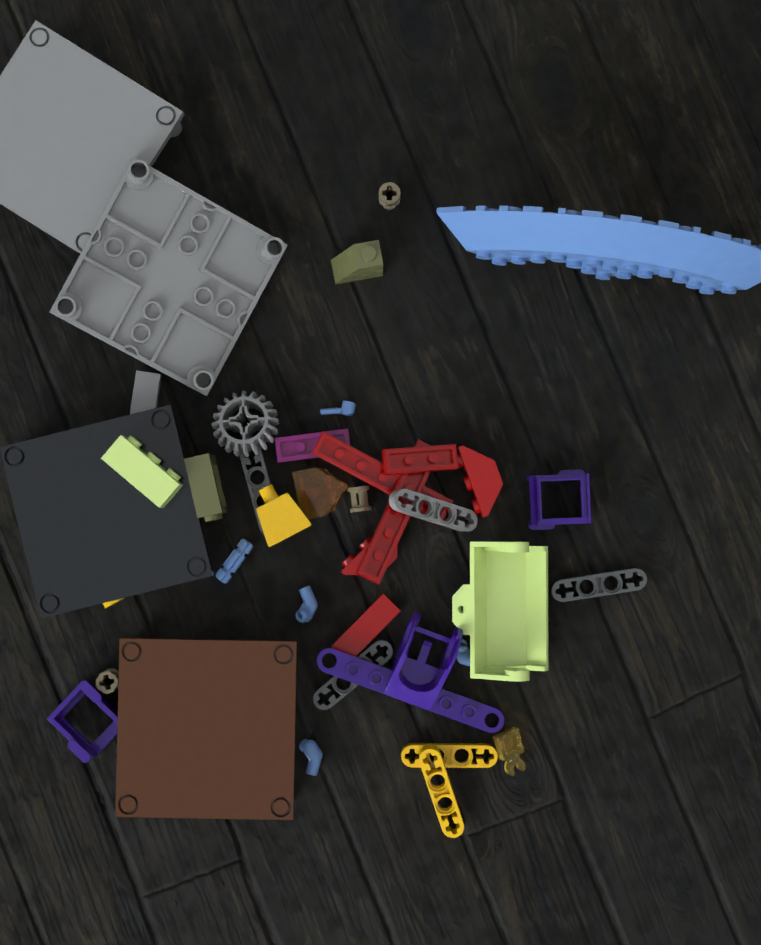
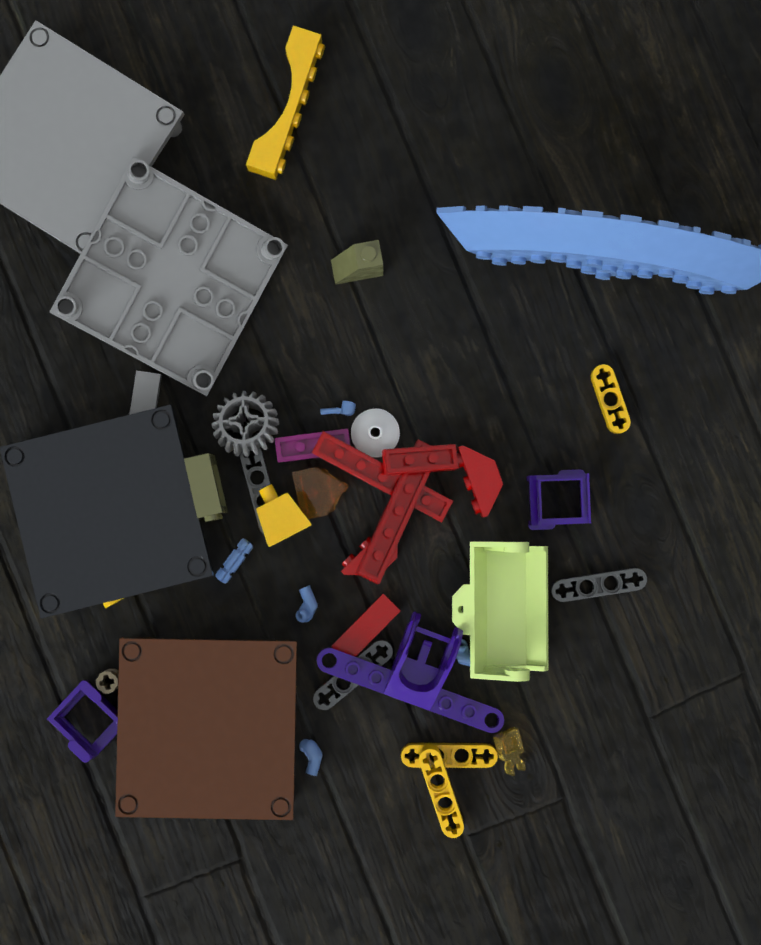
(142, 470): yellowish green brick -> none
(269, 150): none -> yellow arch
(359, 499): dark tan bush -> none
(365, 423): none -> white dish
(389, 187): dark tan bush -> none
(433, 512): light grey beam -> none
(597, 384): none -> yellow beam

